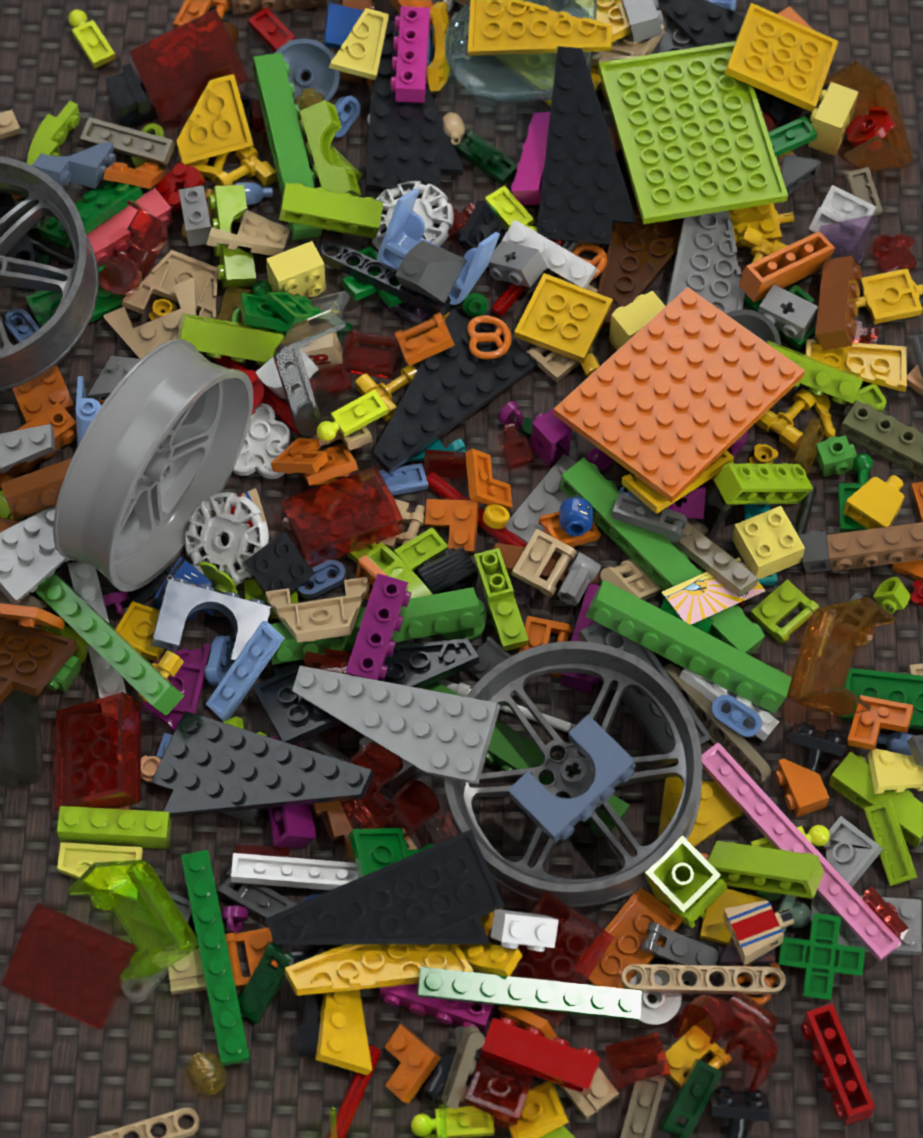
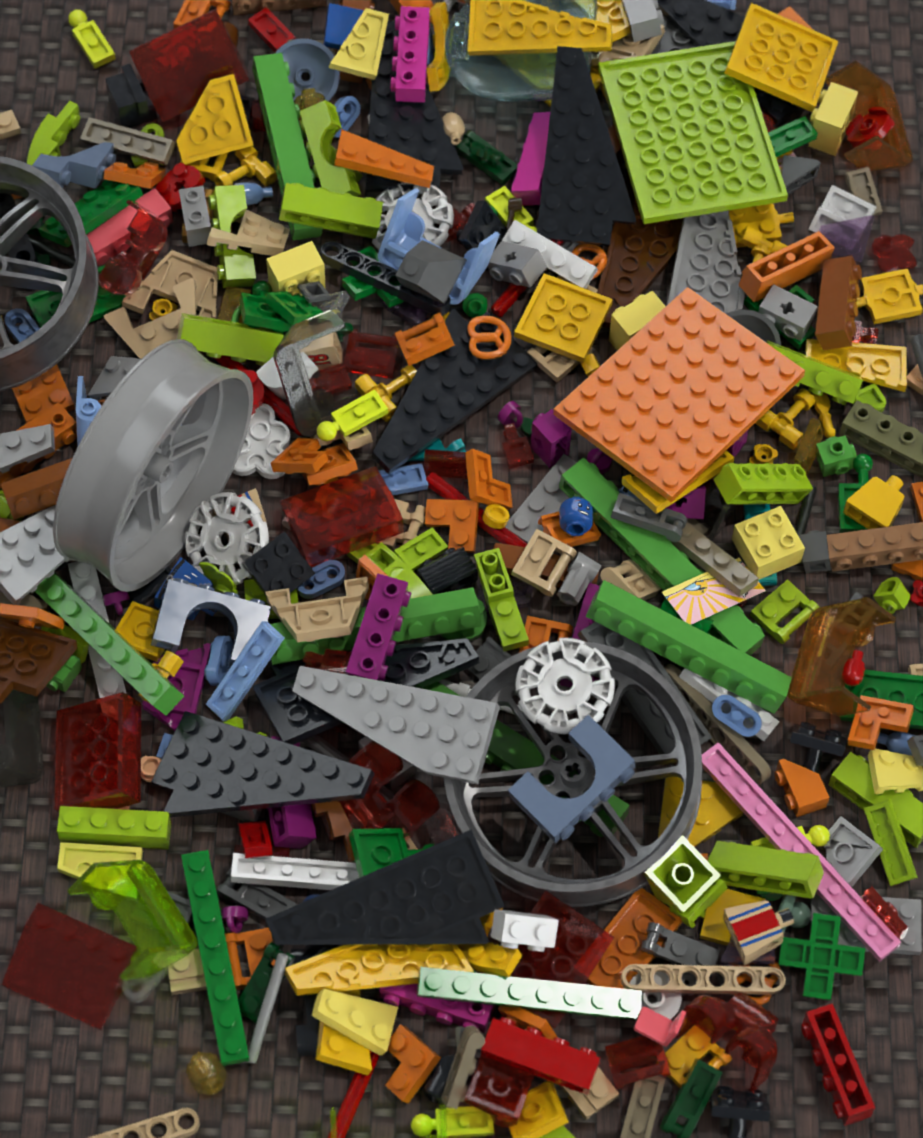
(255, 839): none -> red plate
(267, 1007): none -> light grey bar
(314, 292): none -> dark grey slope
(357, 1018): none -> light yellow wing
(375, 159): none -> orange wing
(514, 206): none -> dark brown hand
(564, 701): none -> white plate
(657, 1026): none -> coral bracket
(854, 669): none -> red cylinder

